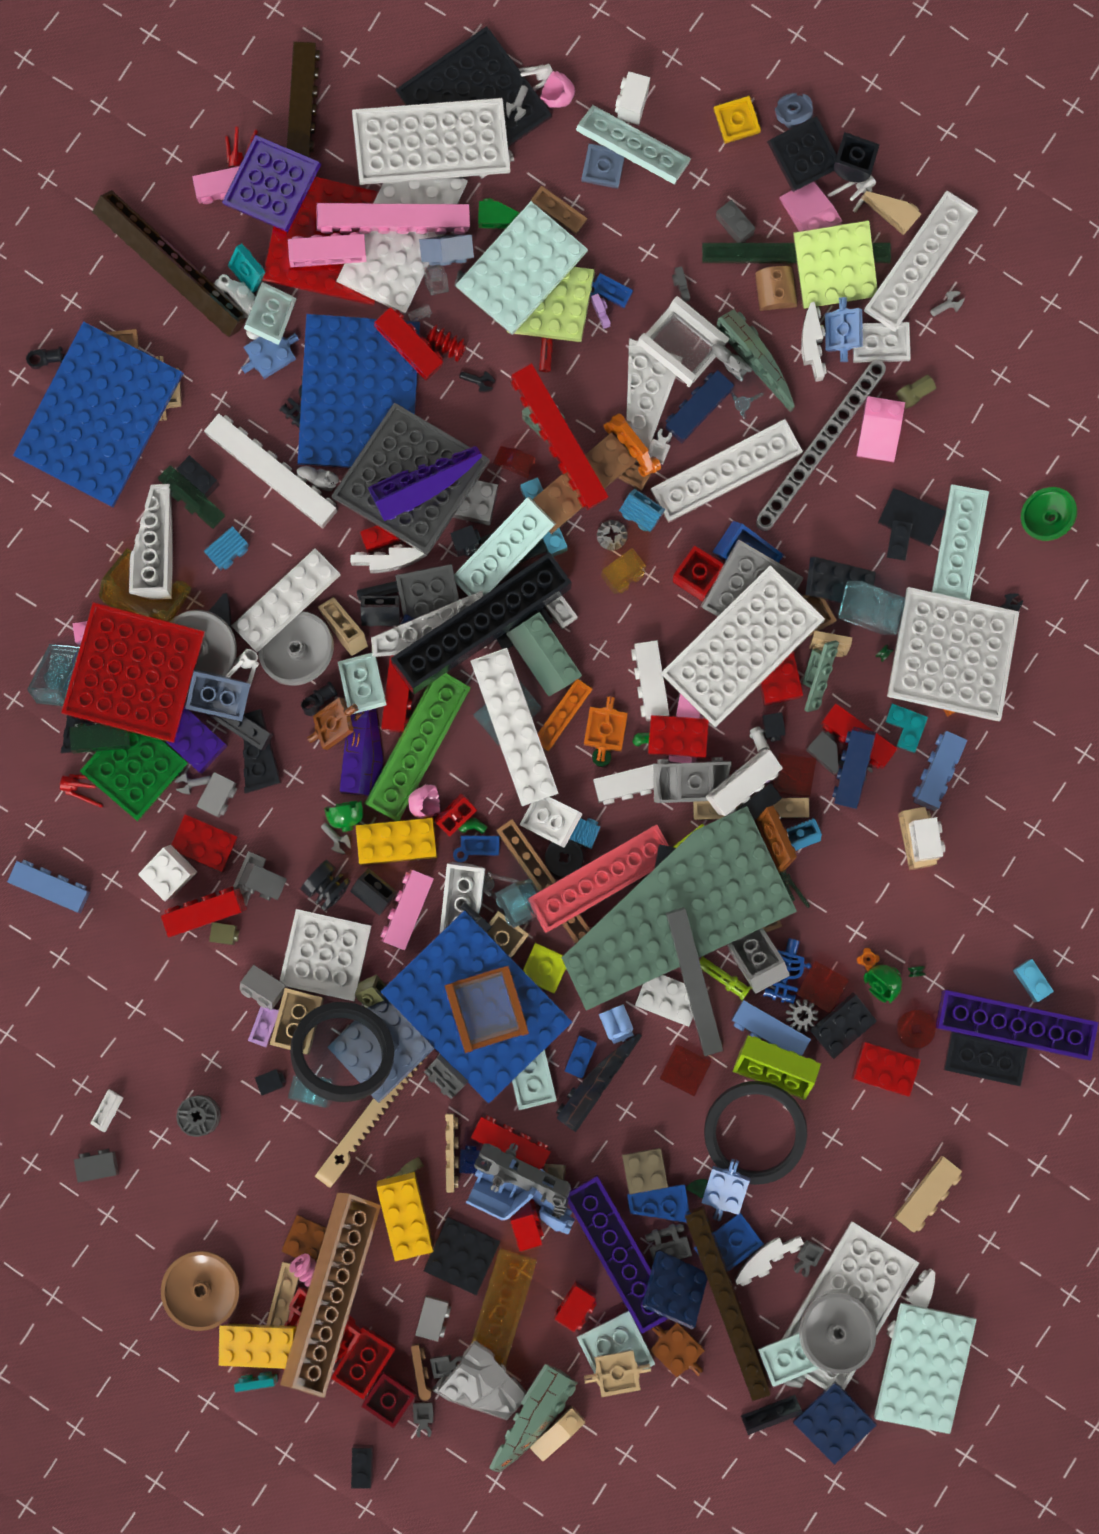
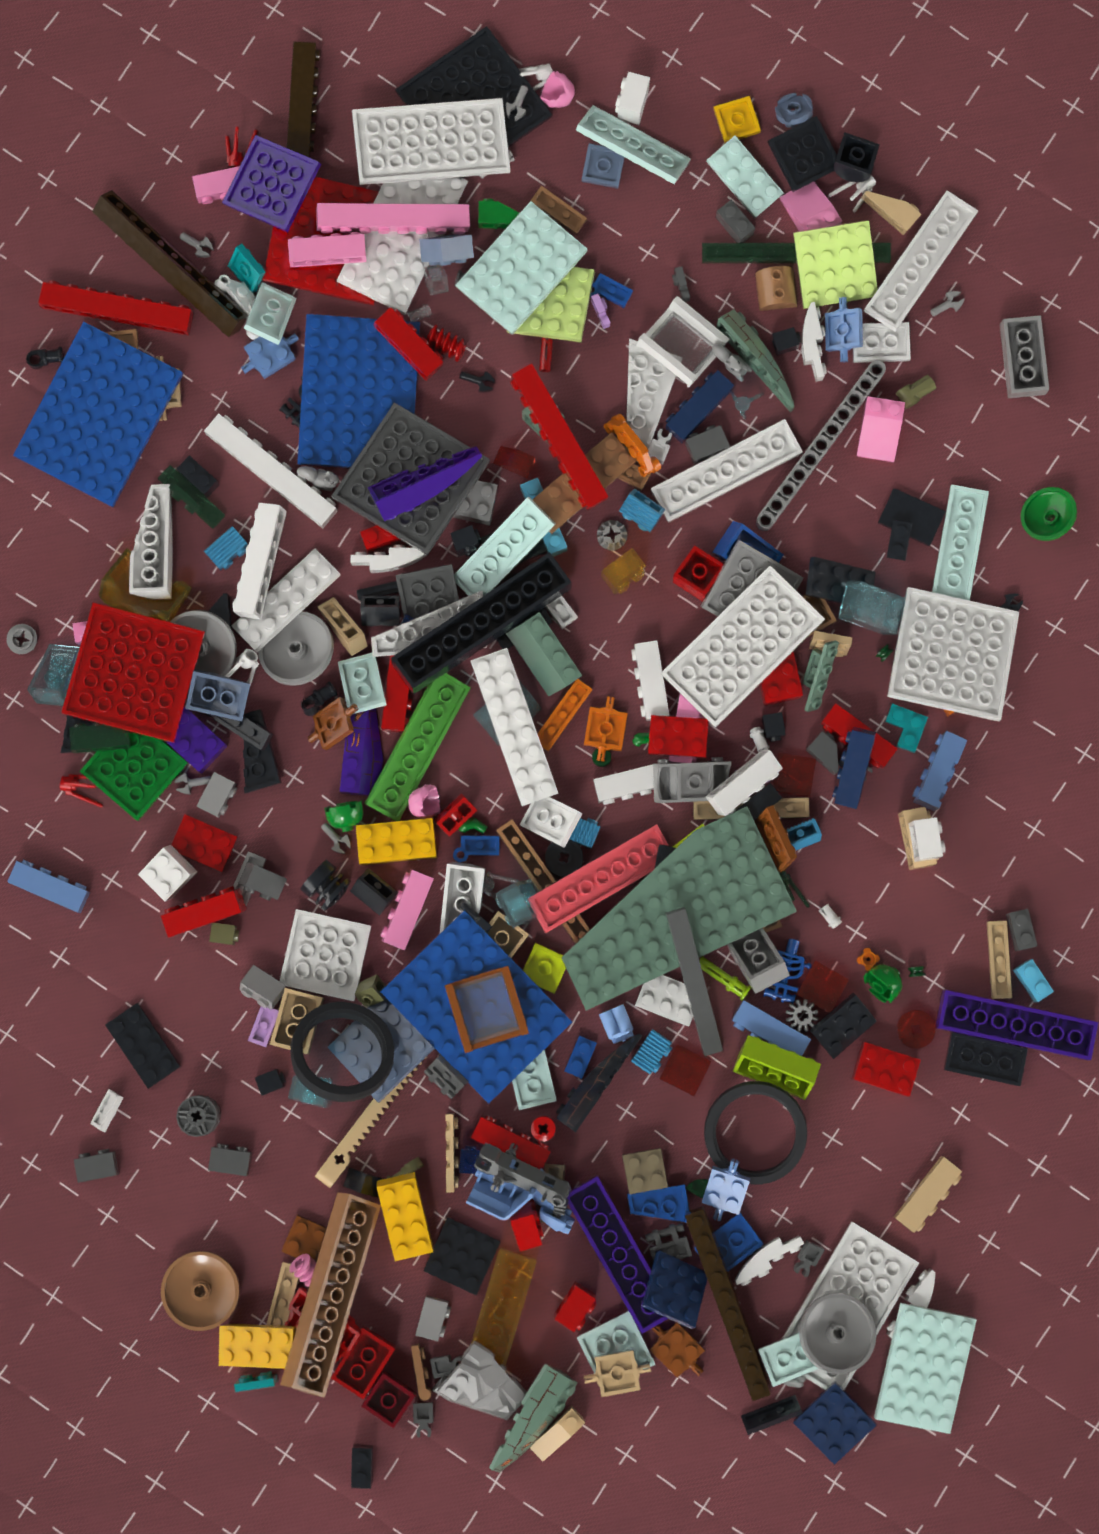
(17, 631): none -> light grey gear
(116, 308): none -> red brick
(142, 1045): none -> black plate
(197, 244): none -> light grey bar
(230, 1160): none -> dark grey brick
(259, 561): none -> white brick
(362, 1182): none -> black slope
(535, 1128): none -> red piece
(651, 1052): none -> dark azure brick
(706, 444): none -> dark grey brick
(744, 176): none -> light aqua plate
(785, 341): none -> black brick
(830, 916): none -> white pin
(999, 959): none -> tan plate
(1021, 930): none -> dark grey brick
(1024, 356): none -> light grey brick

